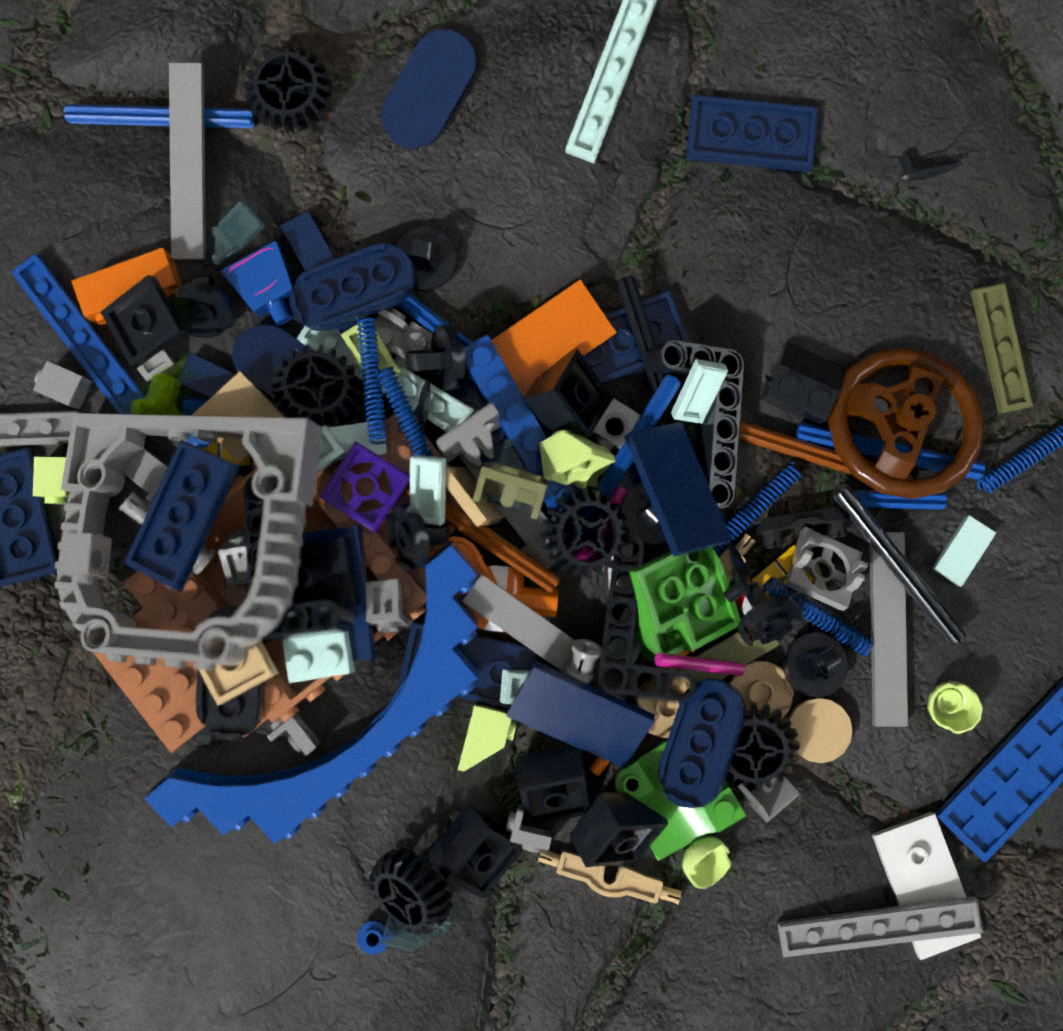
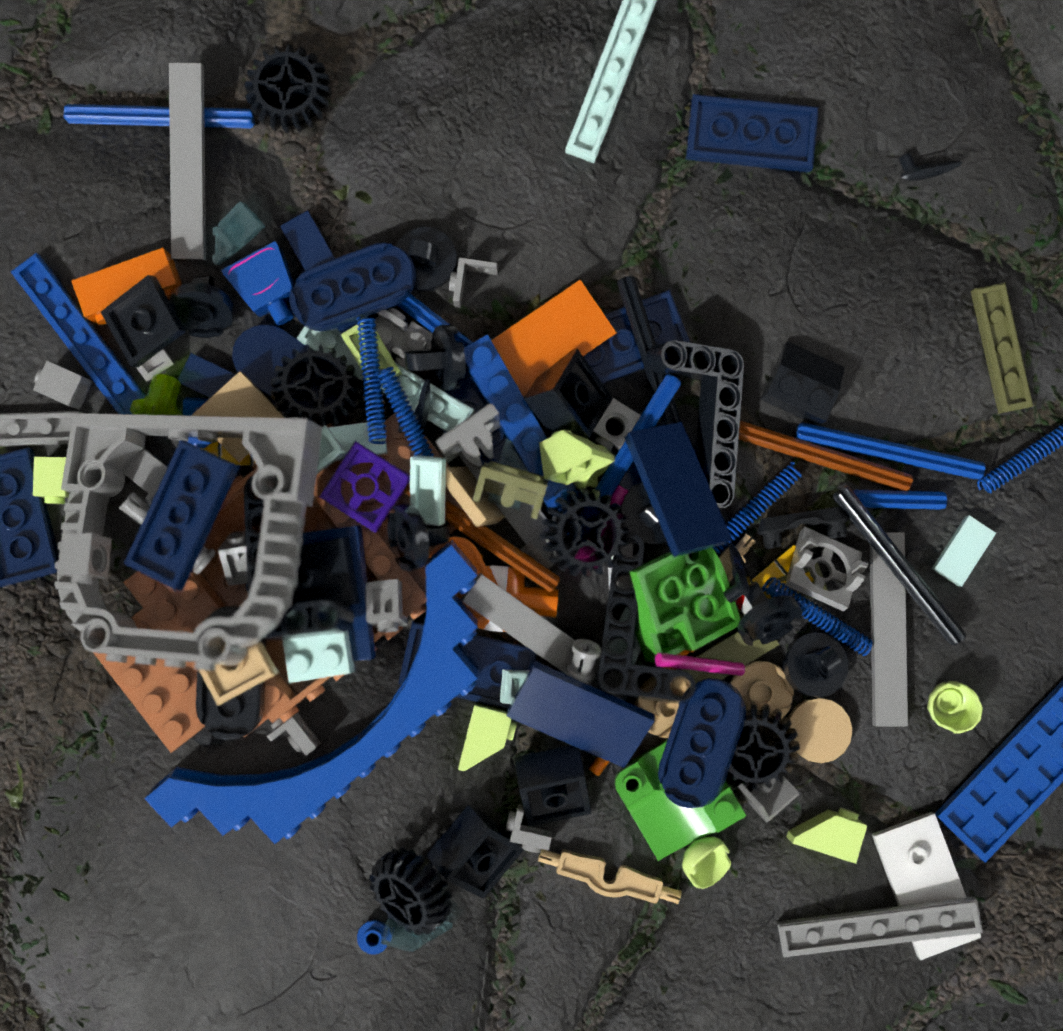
(429, 89): dark blue tile -> none
(457, 278): none -> light grey bracket
(616, 830): black slope -> none
(699, 391): light aqua tile -> none
(831, 833): none -> yellowish green slope
(906, 420): reddish brown piece -> none

